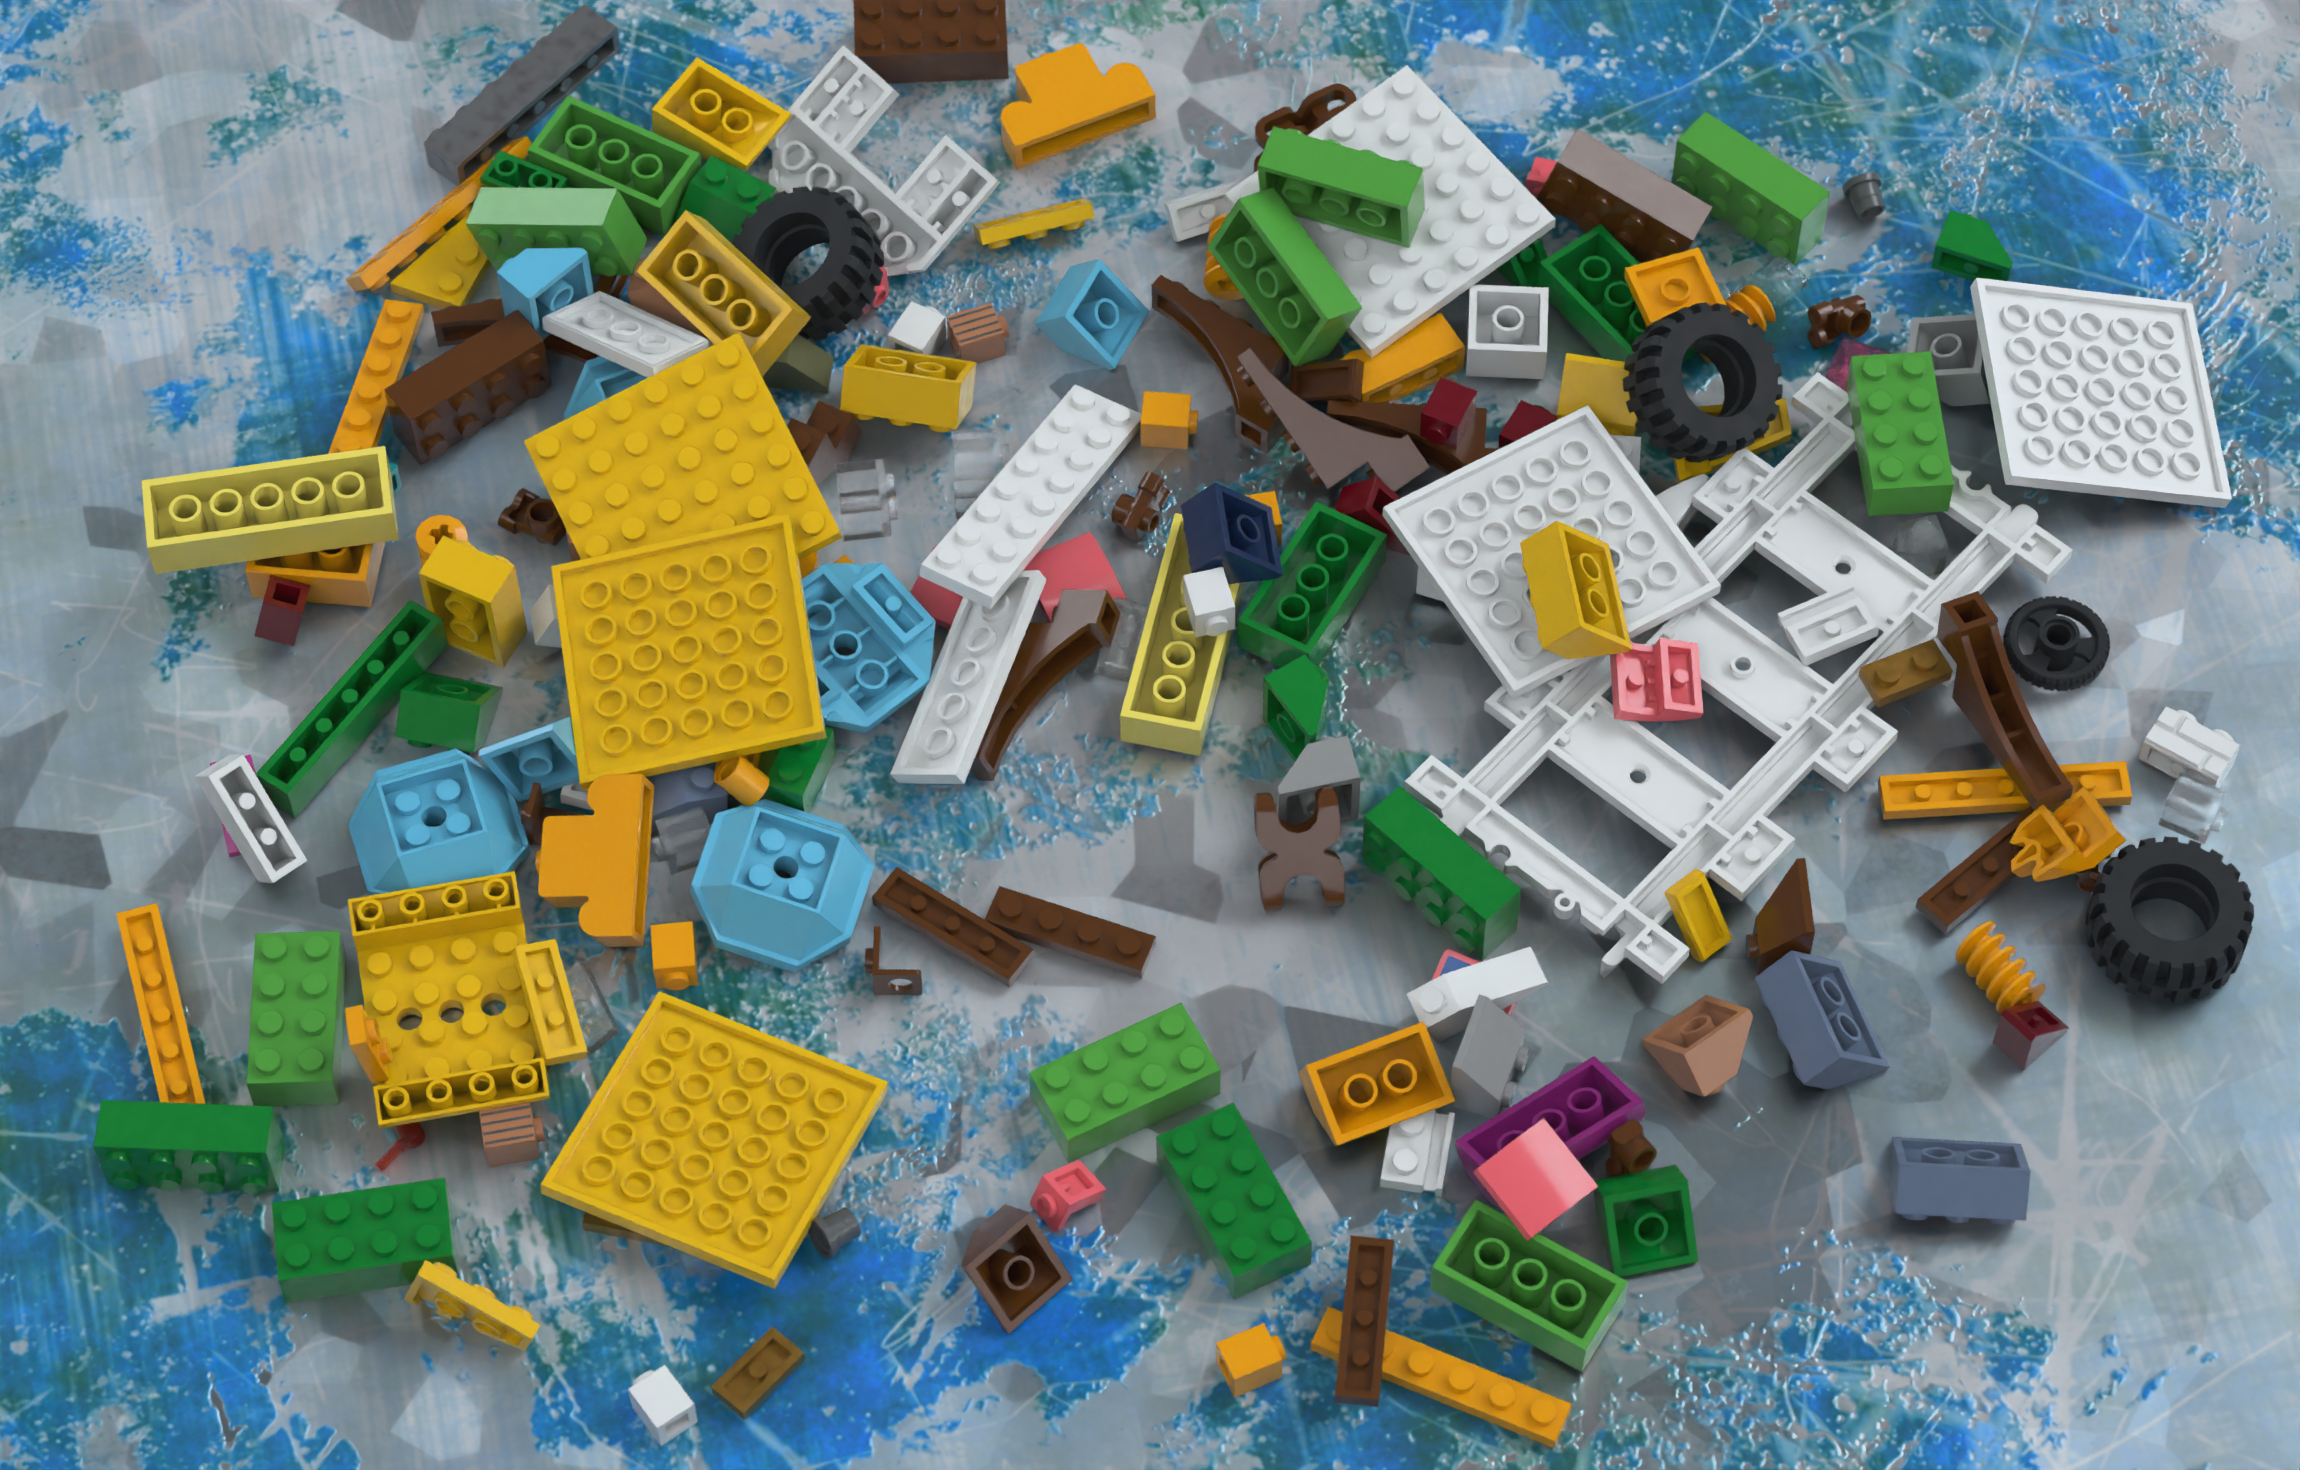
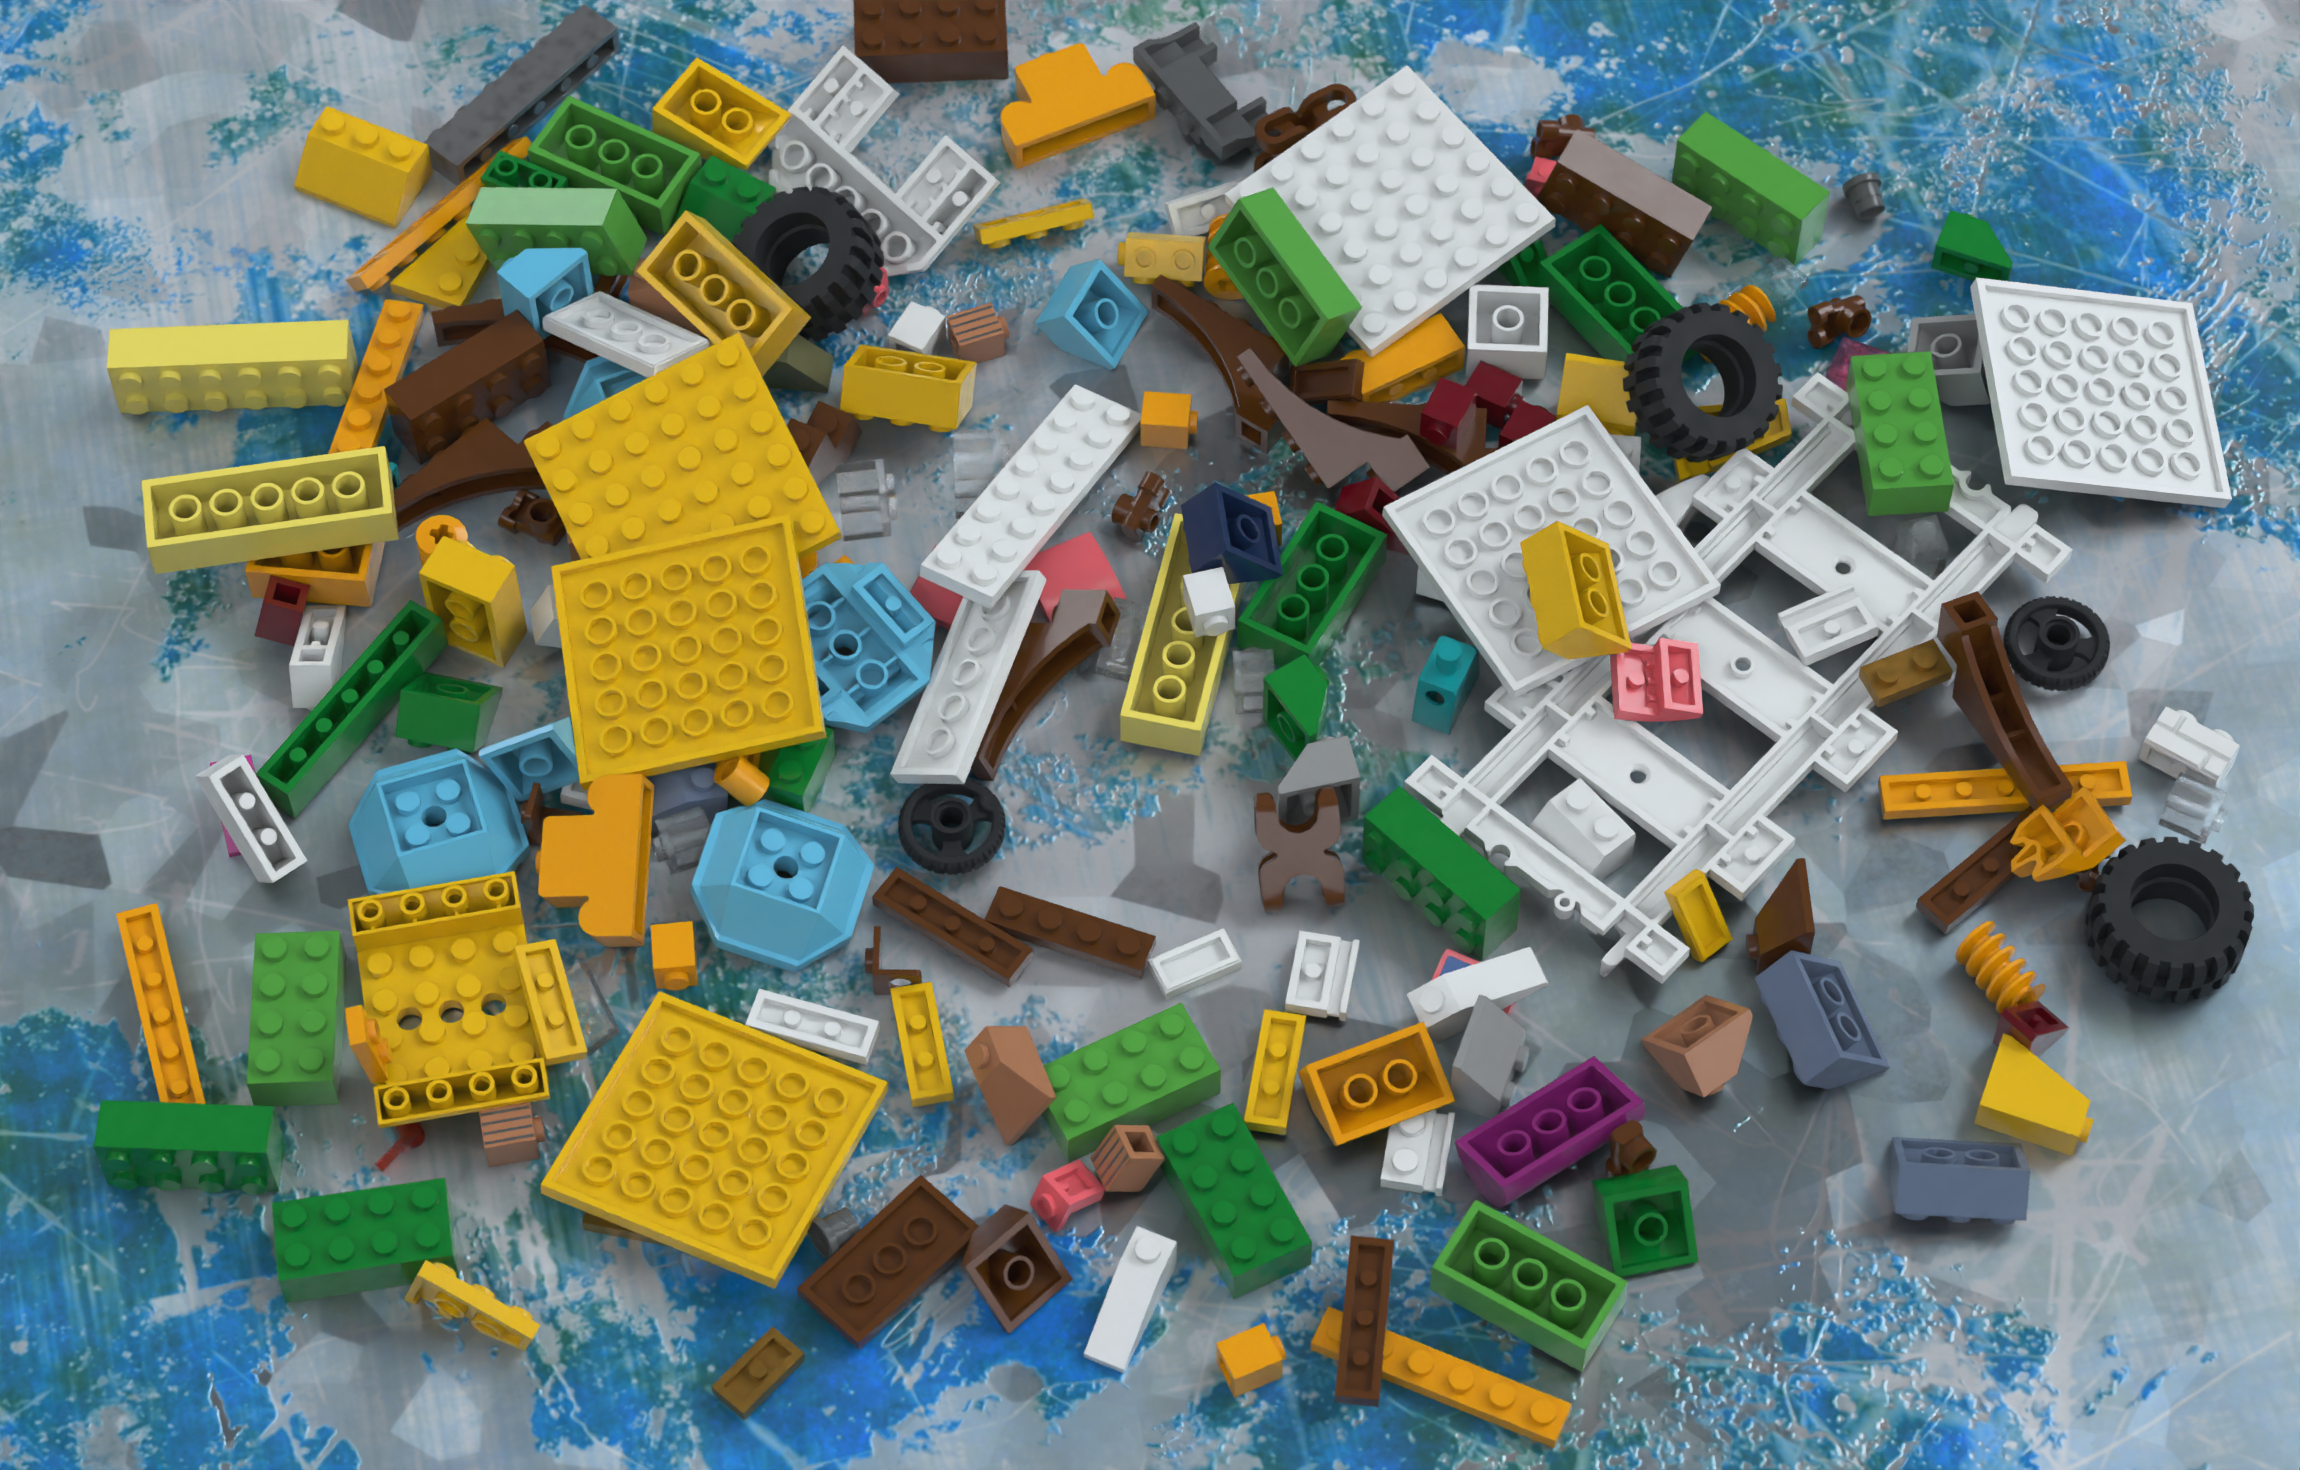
(232, 366): none -> light yellow brick
(317, 654): none -> white slope
(362, 167): none -> yellow slope
(473, 466): none -> reddish brown arch
(662, 1404): white brick -> none
(814, 1026): none -> white plate
(888, 1262): none -> reddish brown plate
(922, 1044): none -> yellow plate
(955, 840): none -> black wheel
(1010, 1078): none -> nougat slope
(1127, 1158): none -> nougat brick
(1131, 1298): none -> white slope
(1172, 256): none -> yellow brick
(1194, 964): none -> white tile
(1195, 95): none -> dark grey bracket
(1248, 672): none -> clear brick
(1274, 1072): none -> yellow plate
(1322, 975): none -> white plate
(1344, 186): bright green brick -> none
(1452, 673): none -> teal torso
(1497, 392): none -> dark red brick
(1535, 1179): coral slope -> none
(1554, 135): none -> reddish brown plate
(1586, 830): none -> white slope
(1671, 284): light orange plate -> none
(2032, 1101): none -> yellow slope

